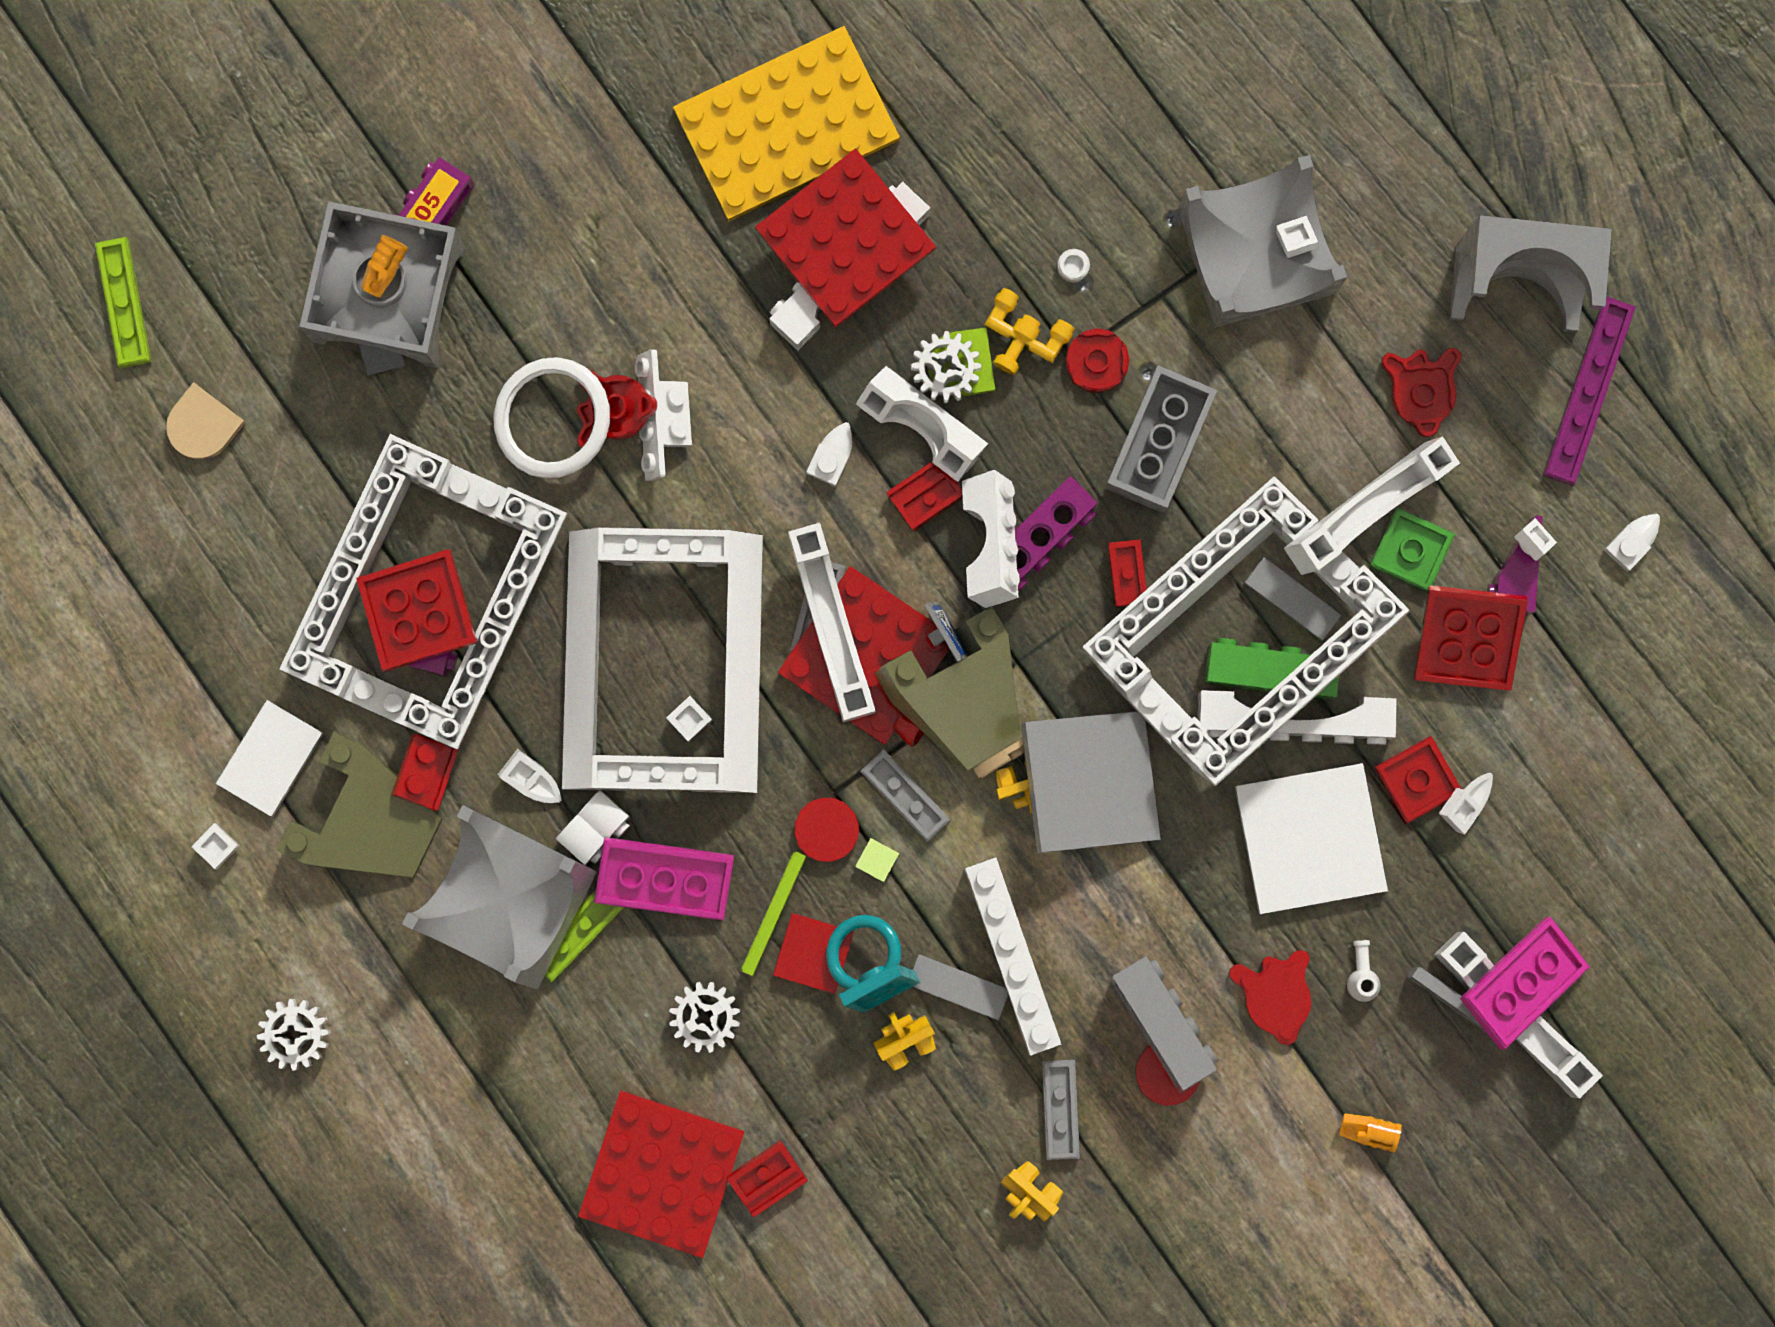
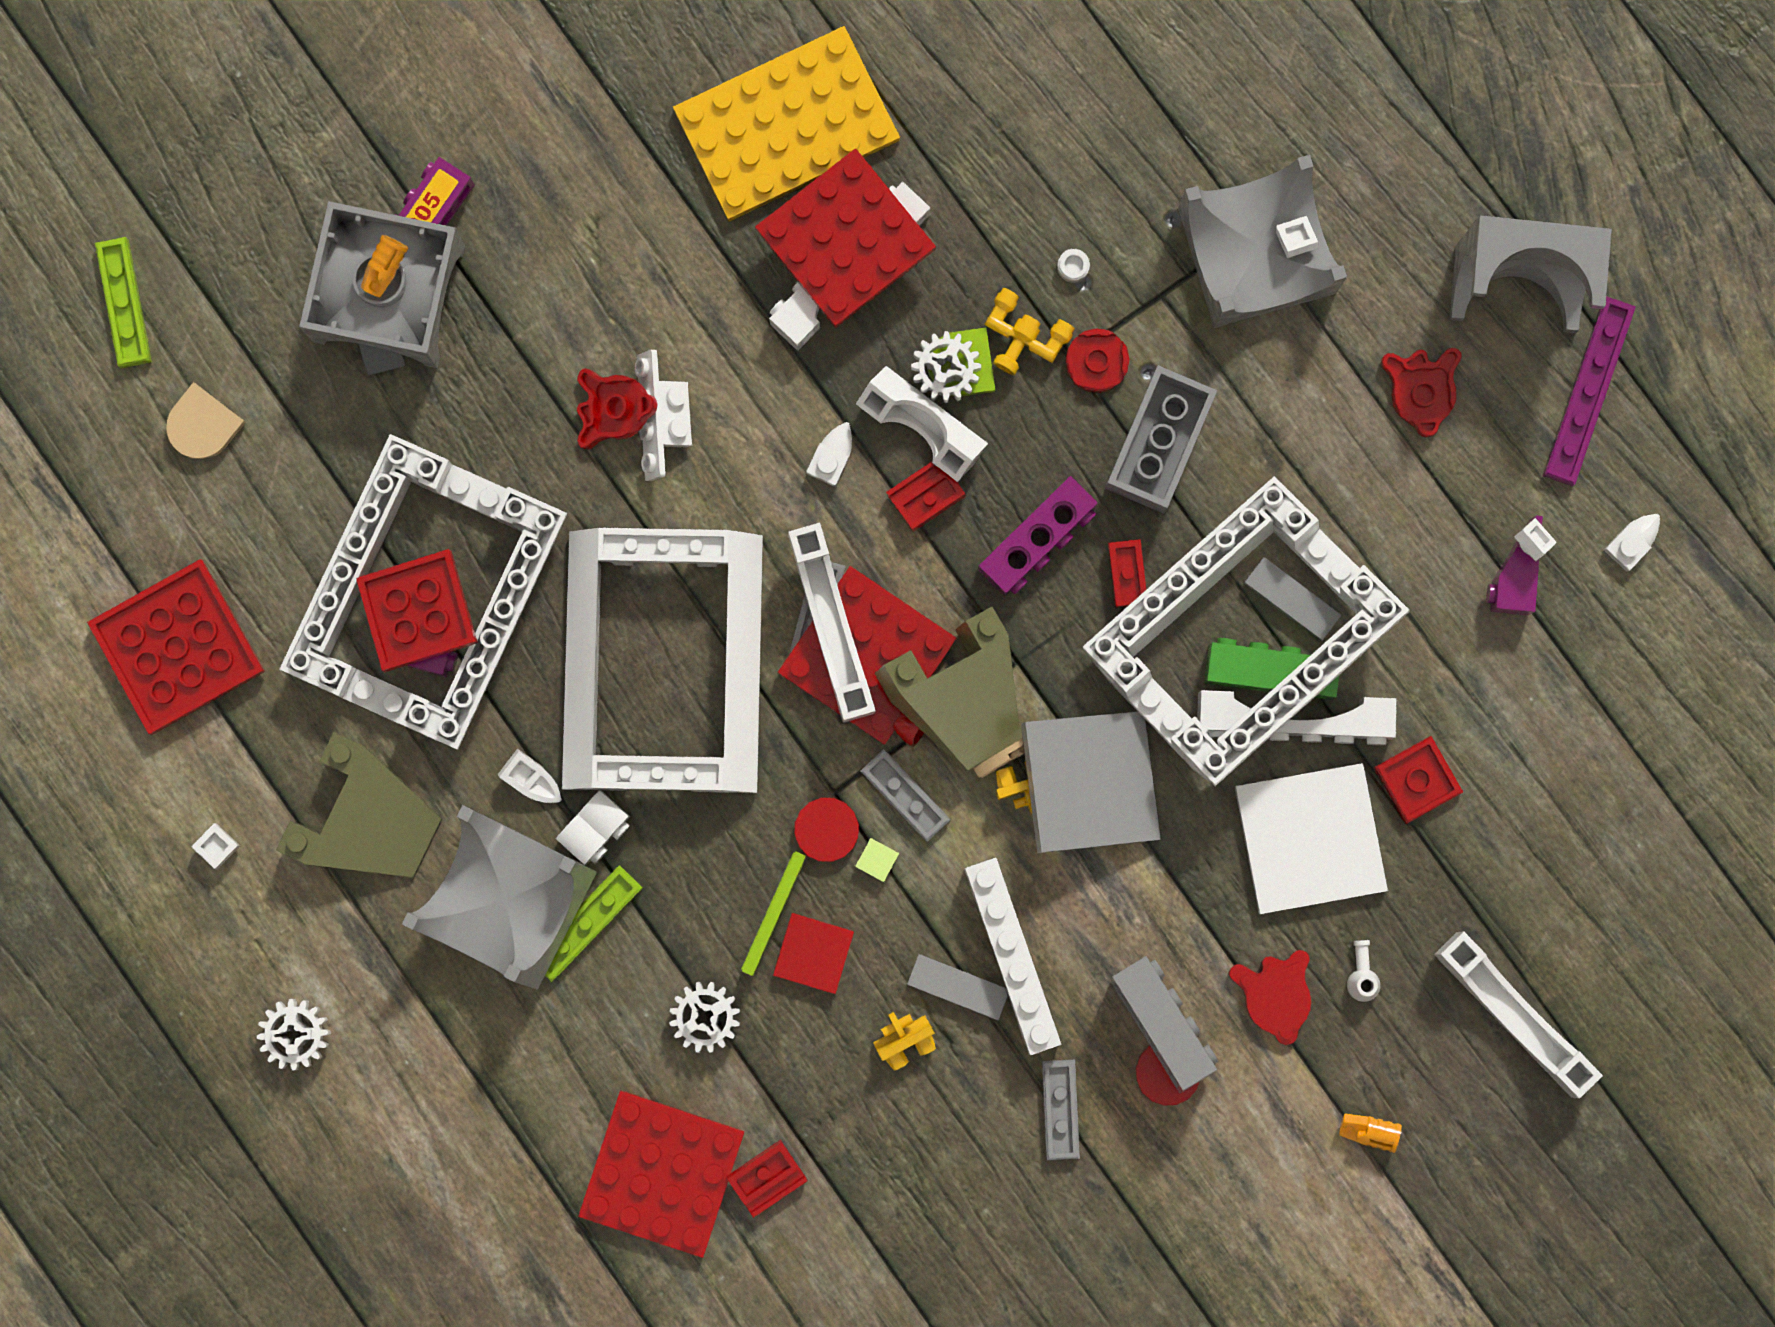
(176, 647): none -> red plate
(269, 758): white tile -> none
(424, 772): red plate -> none
(599, 431): white wedge -> none
(663, 878): dark pink tile -> none
(689, 718): white plate -> none
(878, 983): teal tile -> none
(945, 631): piece -> none
(994, 573): white arch -> none
(1027, 1197): yellow hips -> none
(1345, 523): white arch -> none
(1412, 550): bright green tile -> none
(1441, 992): light grey tile -> none
(1467, 804): white plate -> none
(1470, 637): red plate -> none
(1524, 983): dark pink tile -> none

